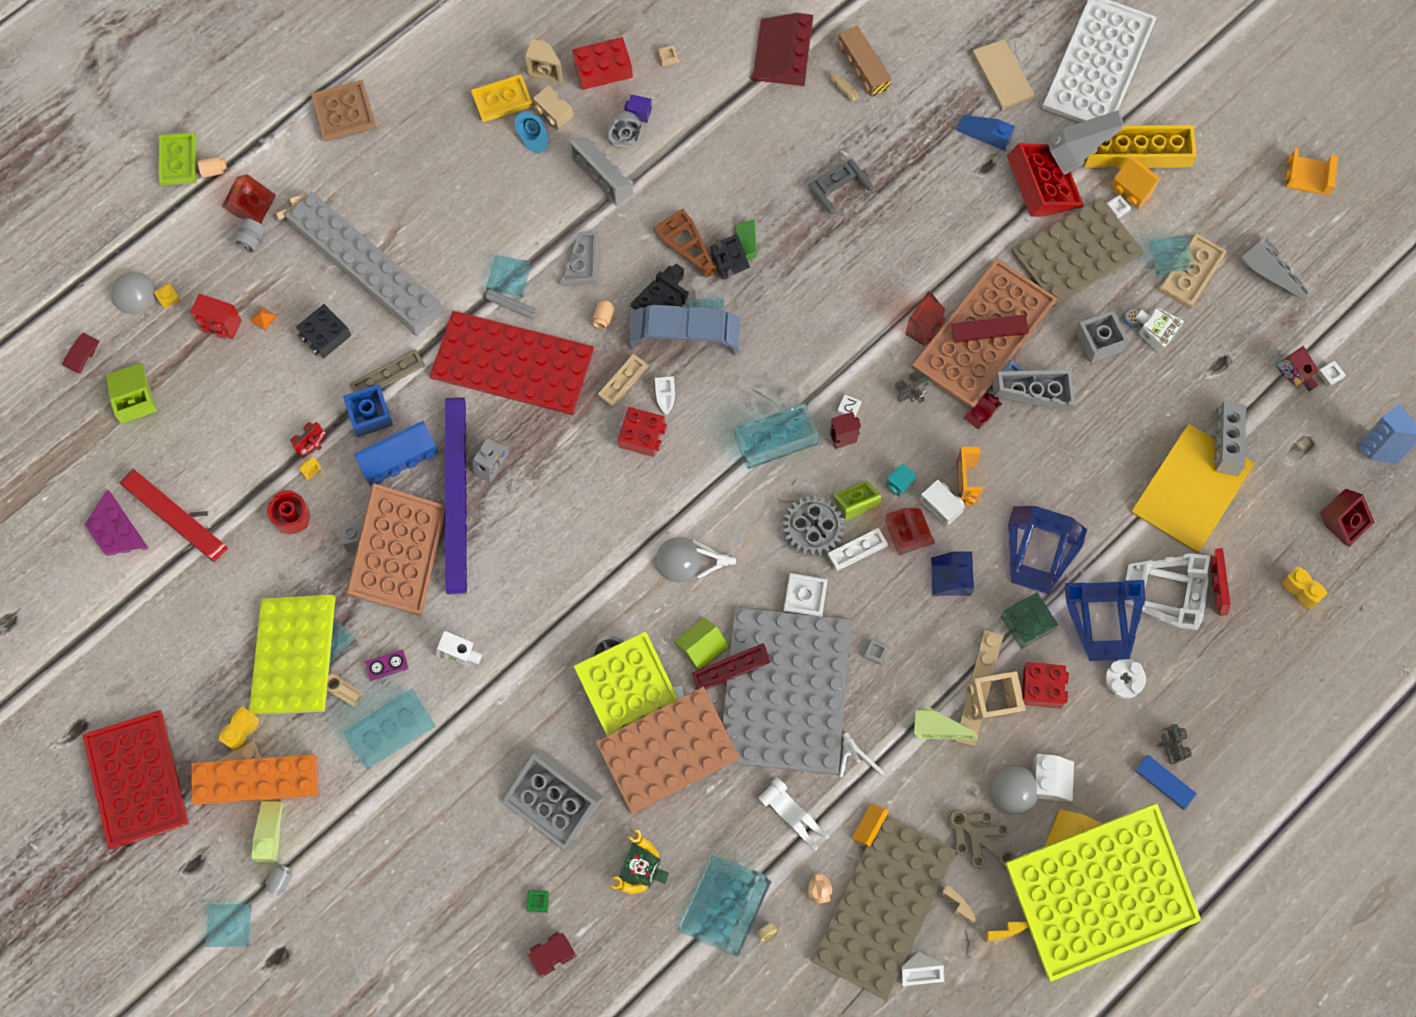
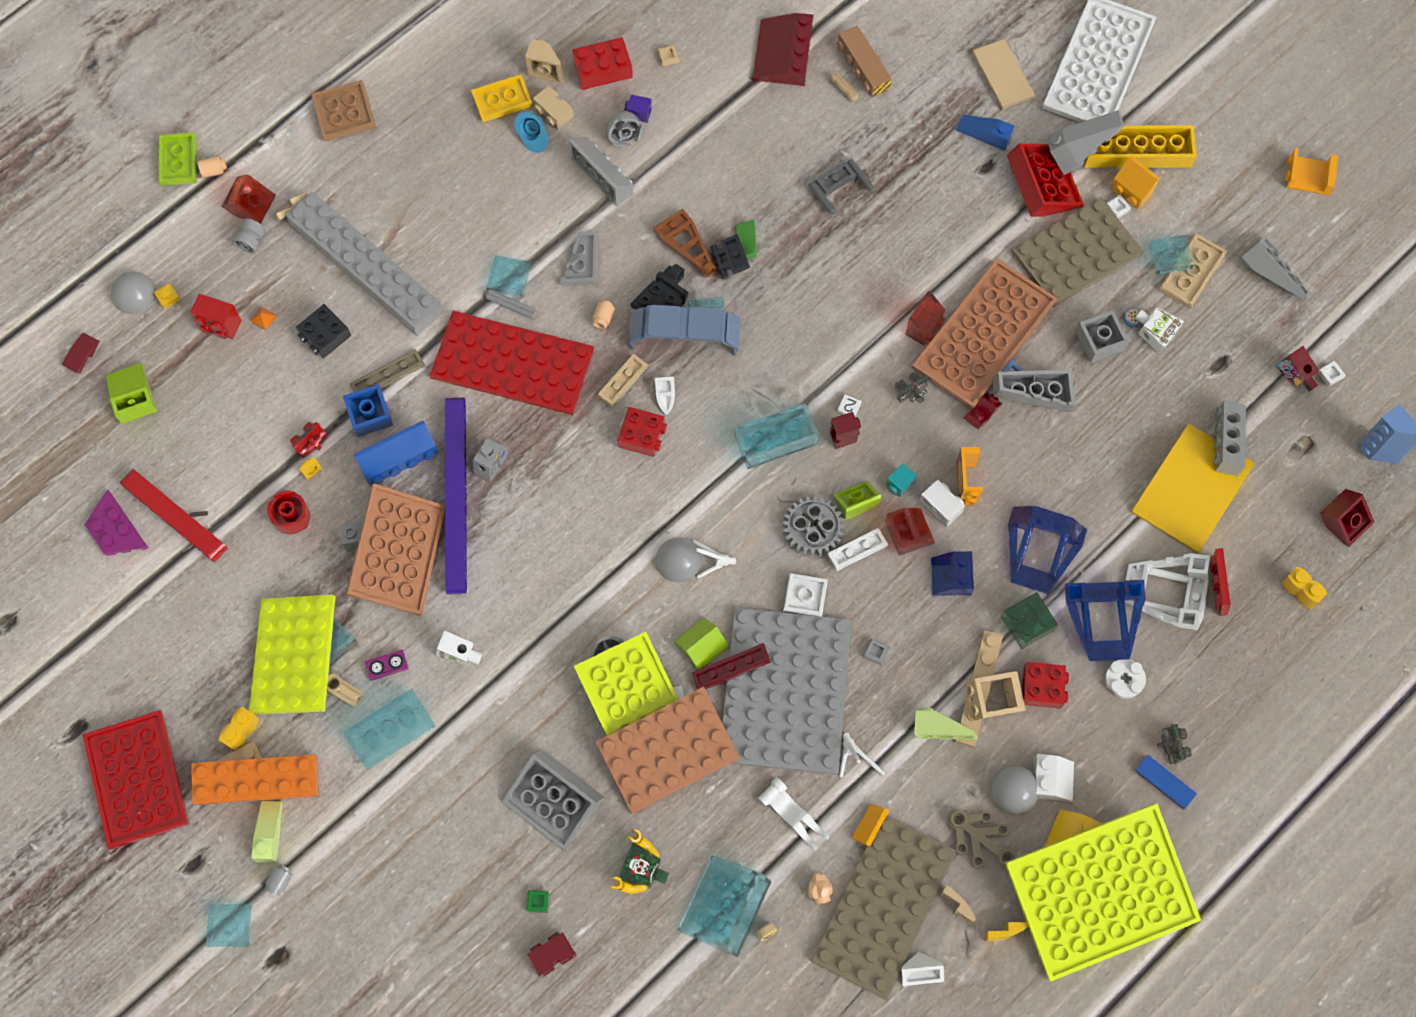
(989, 328): dark red tile -> none

